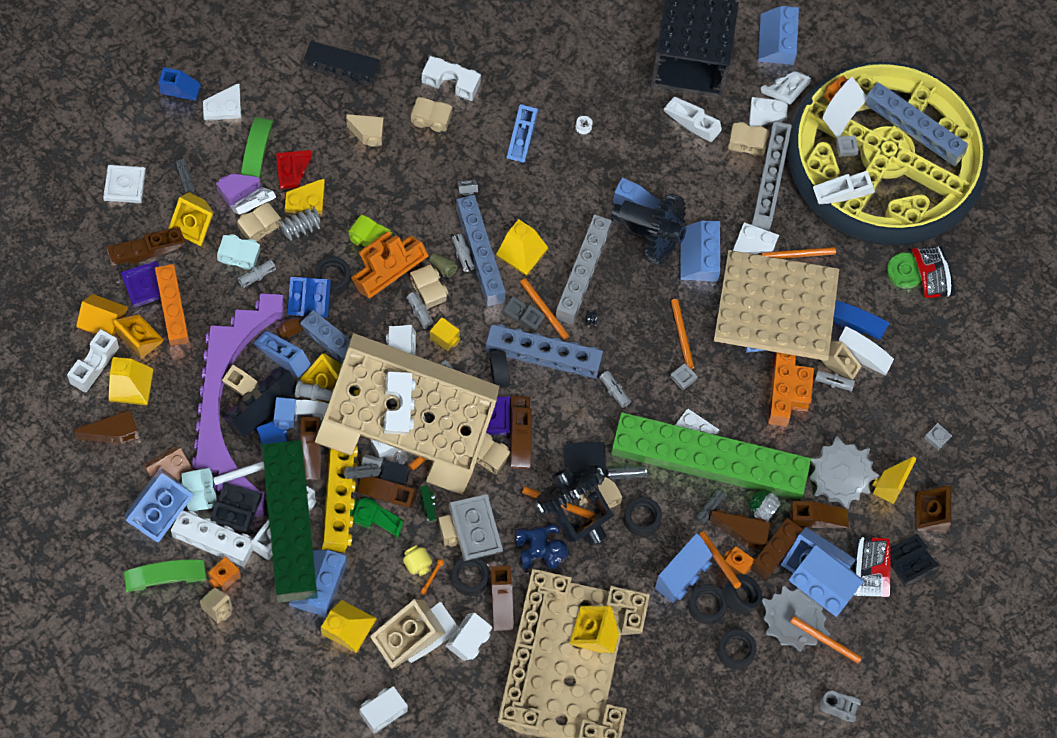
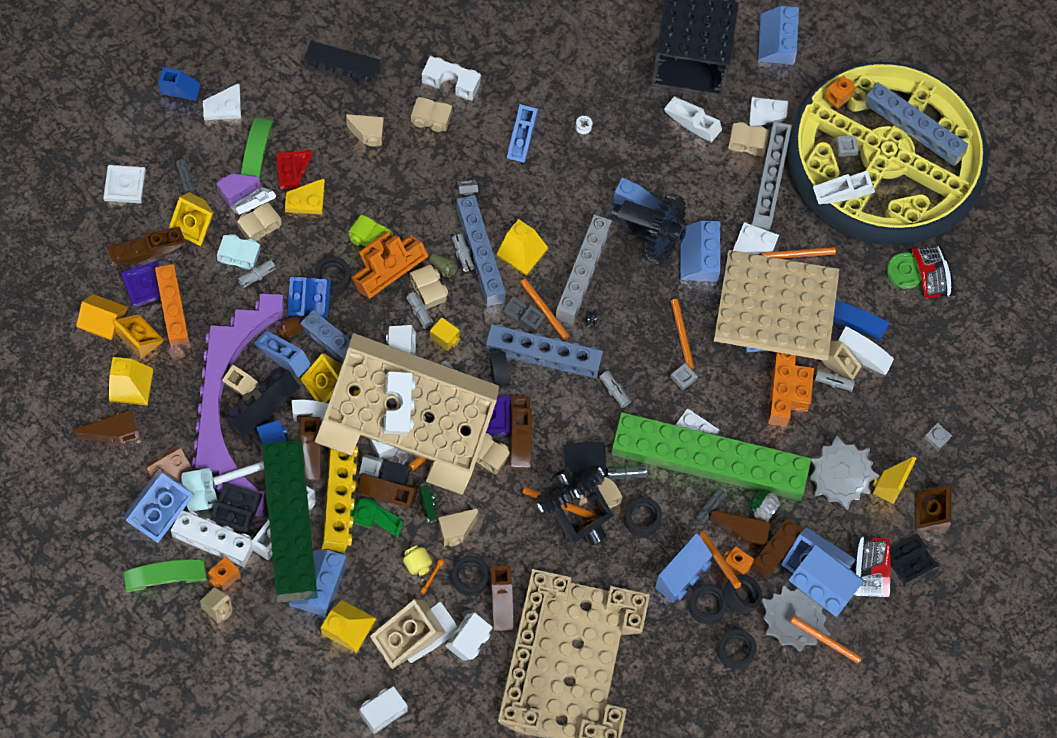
(101, 351): white arch -> none
(285, 413): medium blue brick -> none
(300, 223): light grey piece -> none
(313, 392): light grey pin -> none
(362, 471): dark grey axle -> none
(475, 527): light grey plate -> none
(553, 552): dark blue animal -> none
(595, 629): yellow slope -> none
(787, 88): white wing -> none
(818, 515): reddish brown slope -> none
(842, 705): light grey piece -> none
(844, 106): white sticker -> none

